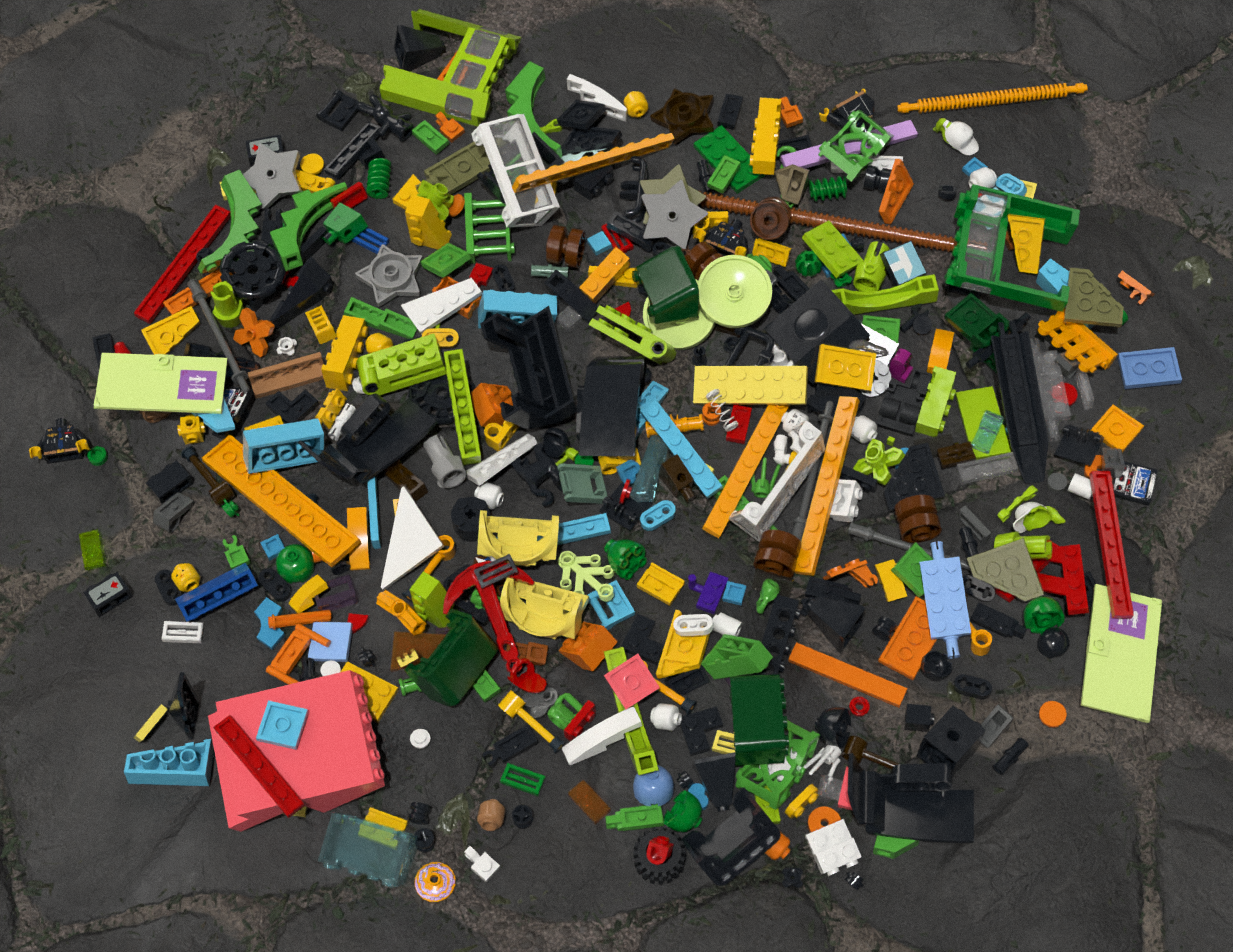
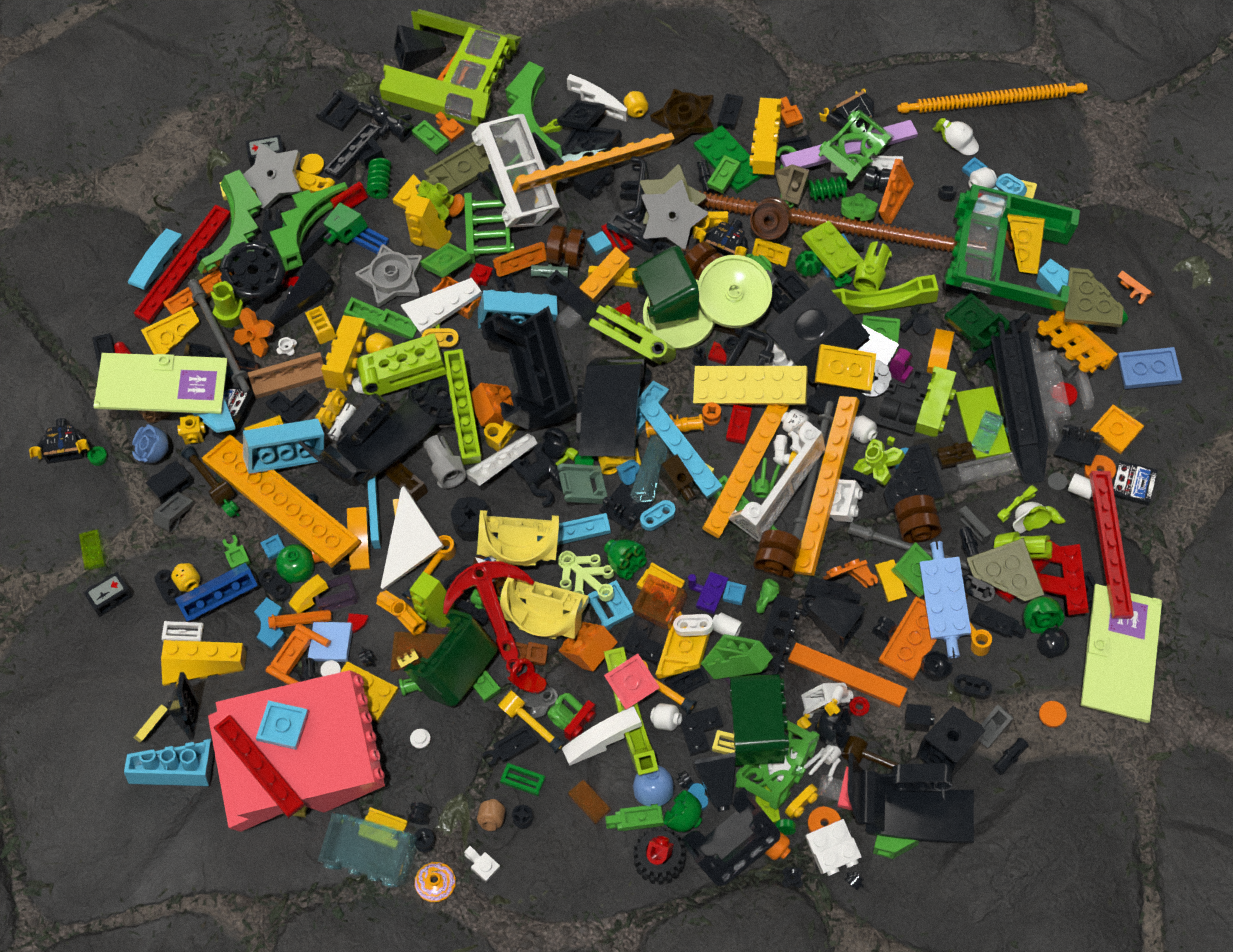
(150, 444): none -> medium blue cylinder
(152, 262): none -> medium azure slope
(200, 659): none -> yellow wedge
(480, 578): black tile -> none
(491, 494): white head -> none
(520, 259): none -> orange plate
(626, 491): red piece -> none
(659, 602): none -> clear orange brick
(717, 354): none -> red tile
(731, 426): white piece -> none
(786, 826): none -> green tile
(824, 697): none -> white torso
(859, 207): none -> bright green plate
(863, 345): clear tile -> none
(903, 263): tile -> none
(1112, 461): dark grey slope -> none

